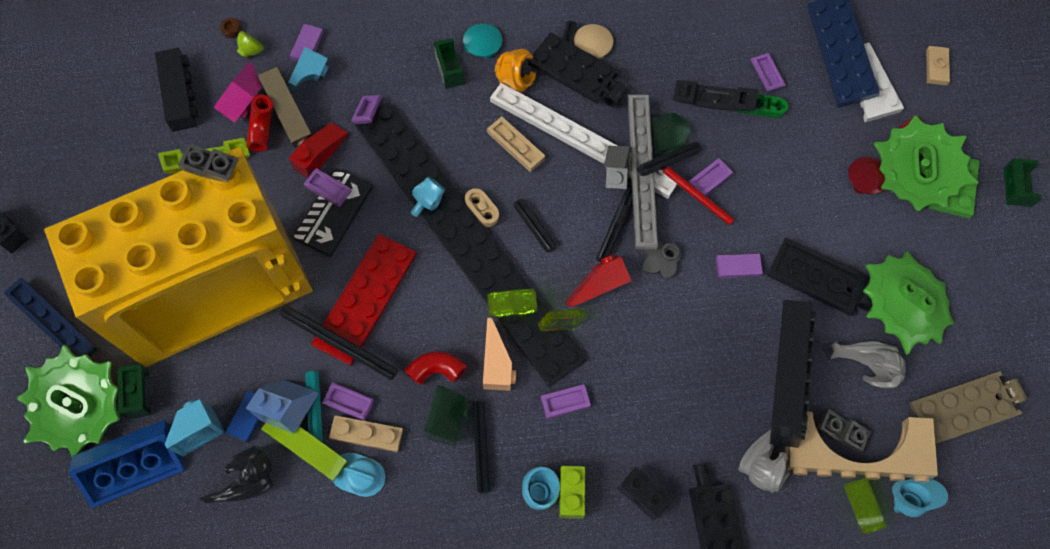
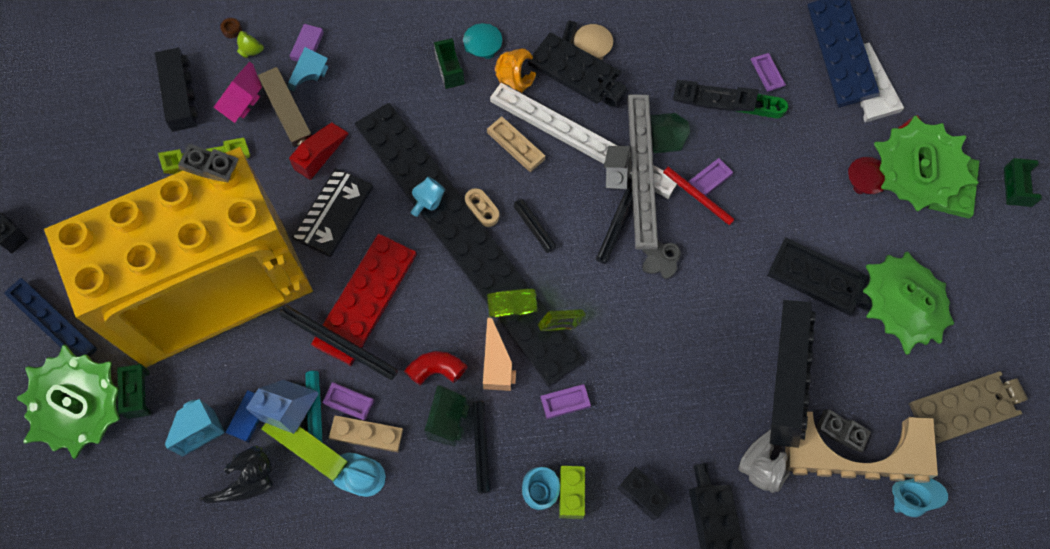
(125, 464): blue slope -> none
(259, 123): red cylinder -> none
(327, 187): medium lavender tile -> none
(366, 109): medium lavender tile -> none
(601, 279): red slope -> none
(669, 159): black axle -> none
(739, 266): medium lavender tile -> none
(865, 506): clear neon green slope -> none
(880, 357): light grey hair -> none
(938, 65): tan plate -> none

